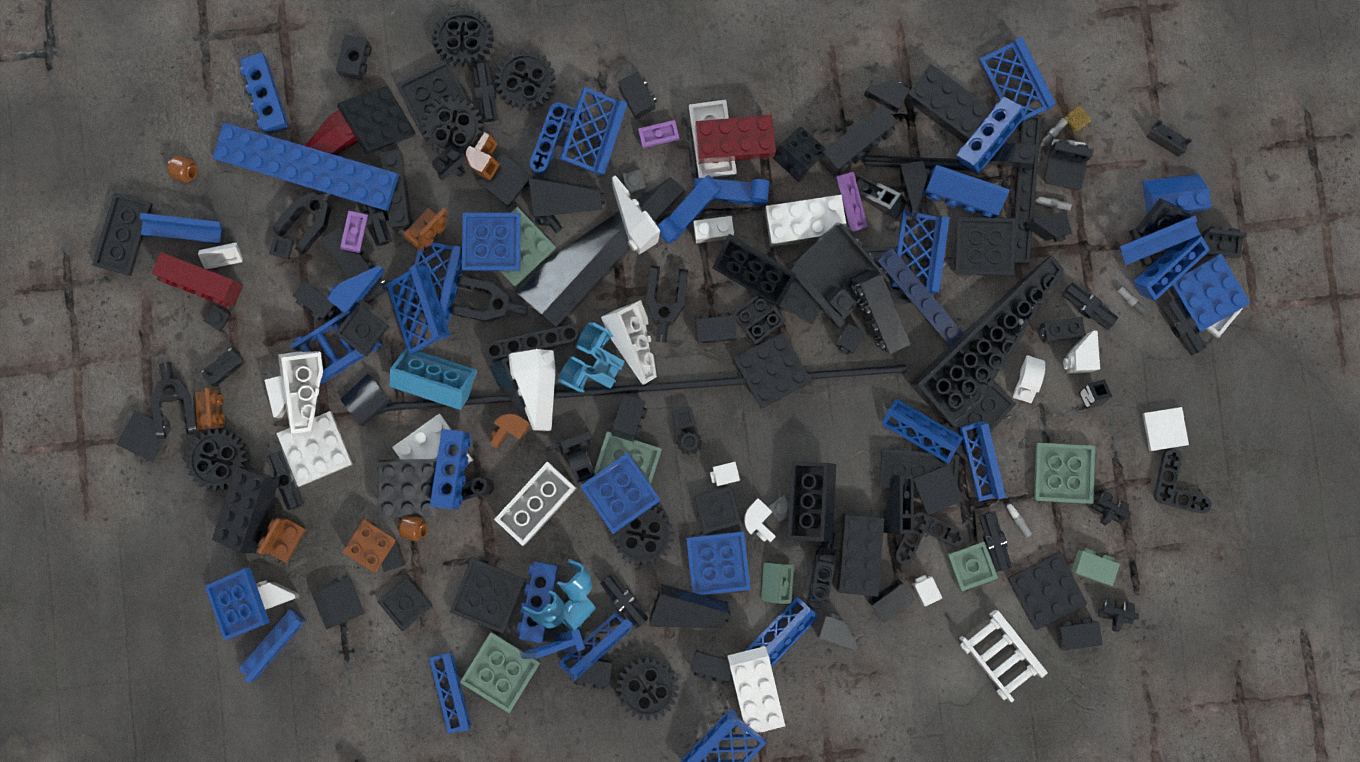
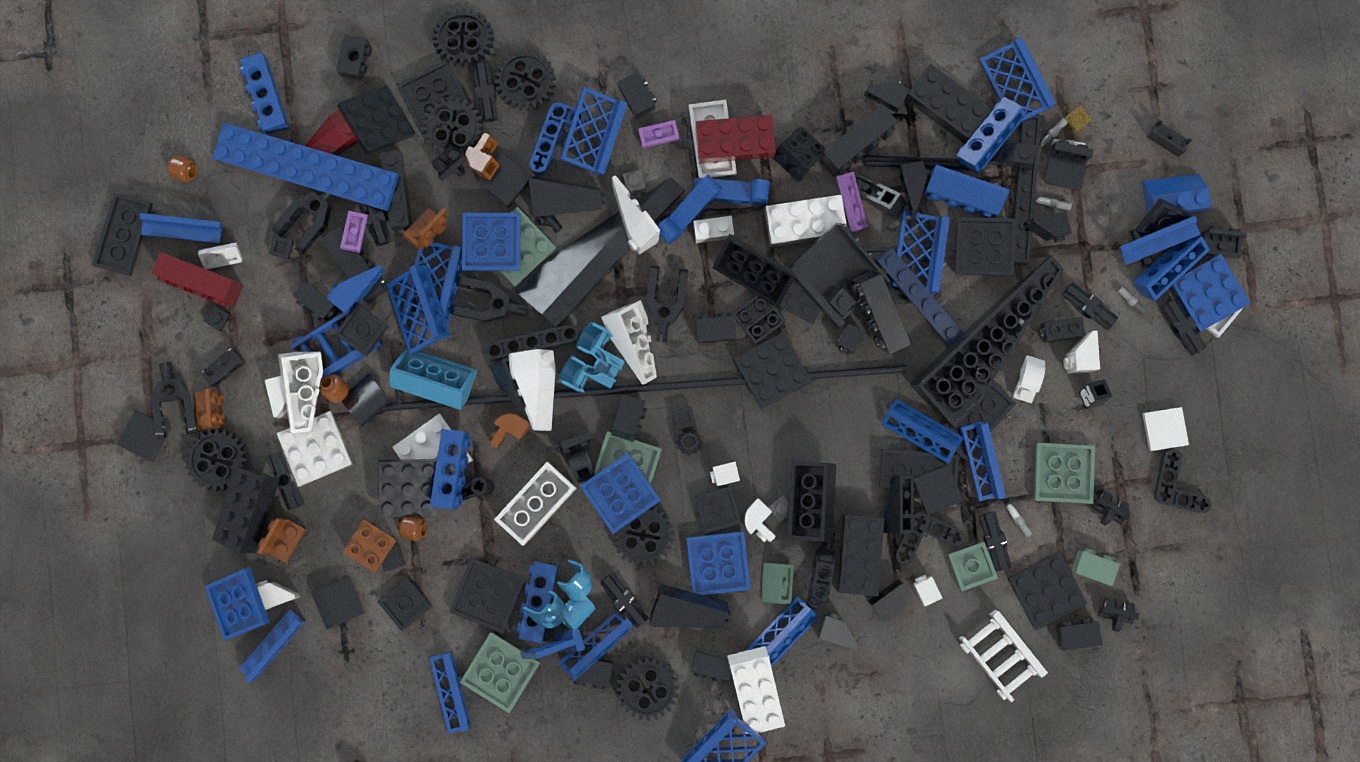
(334, 388): none -> dark orange head

